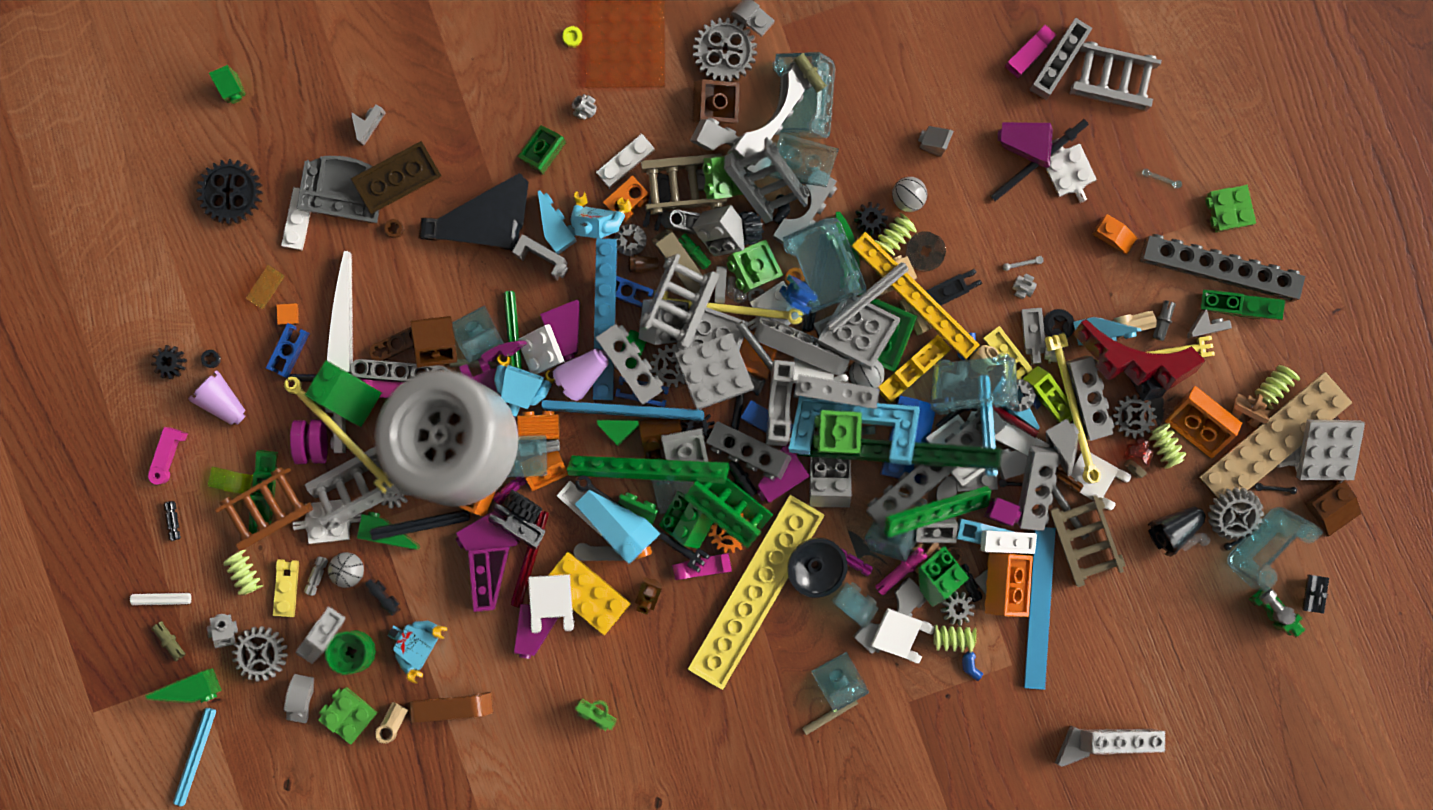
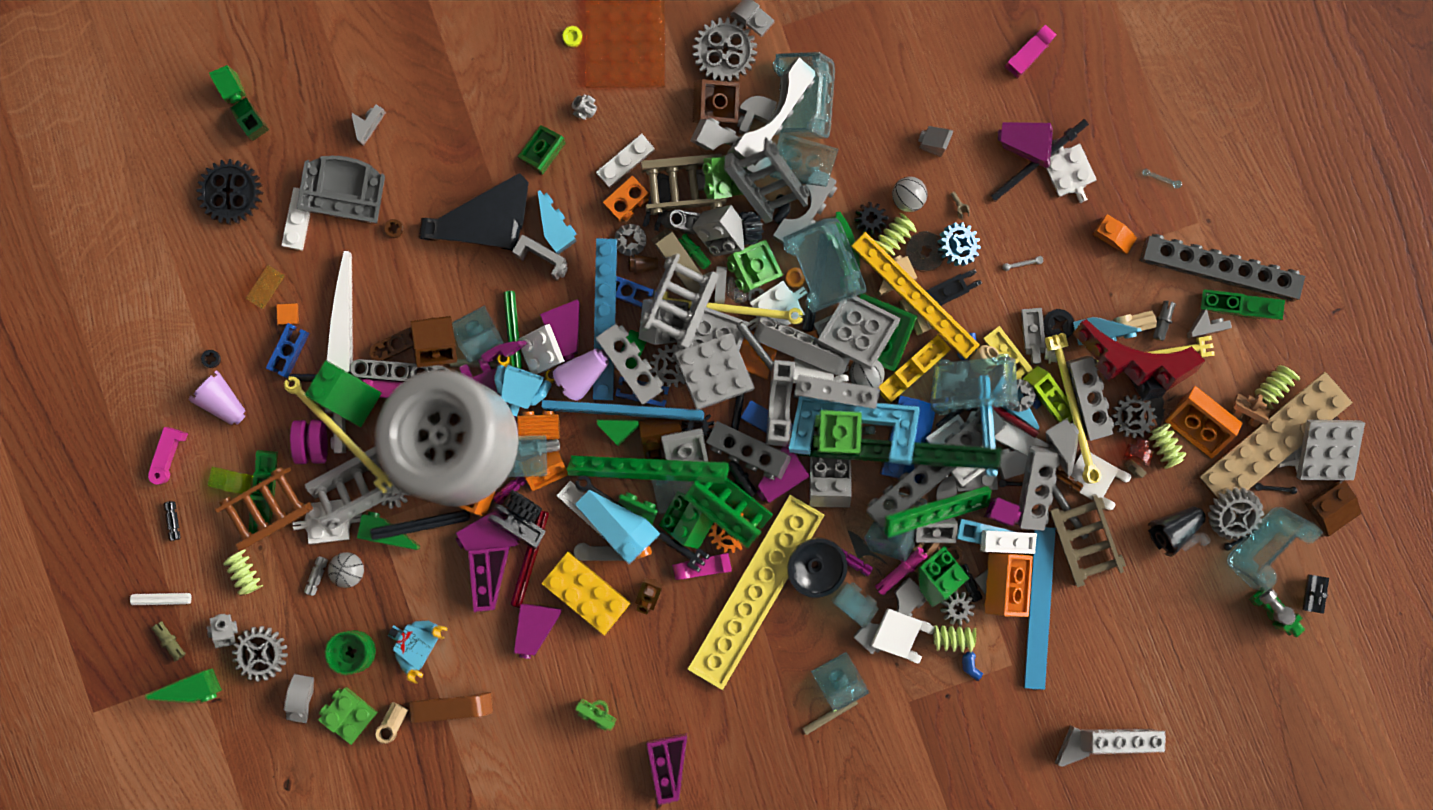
(177, 360): black gear -> none
(194, 757): medium azure axle -> none
(249, 119): none -> dark green slope
(285, 588): light yellow plate -> none
(320, 635): light grey panel -> none
(388, 603): black plate -> none
(396, 177): dark brown plate -> none
(550, 598): white flag -> none
(594, 221): medium azure torso -> none
(667, 766): none -> magenta wedge
(755, 107): none -> light grey brick
(757, 383): dark grey bush -> none
(798, 294): blue piece -> none
(810, 72): olive pin -> none
(867, 297): light grey axle -> none
(956, 244): none -> gear
(961, 207): none -> dark tan hand
(1024, 286): light grey gear -> none
(1060, 58): light grey brick -> none
(1120, 95): light grey fence -> none
(1230, 208): bright green plate -> none

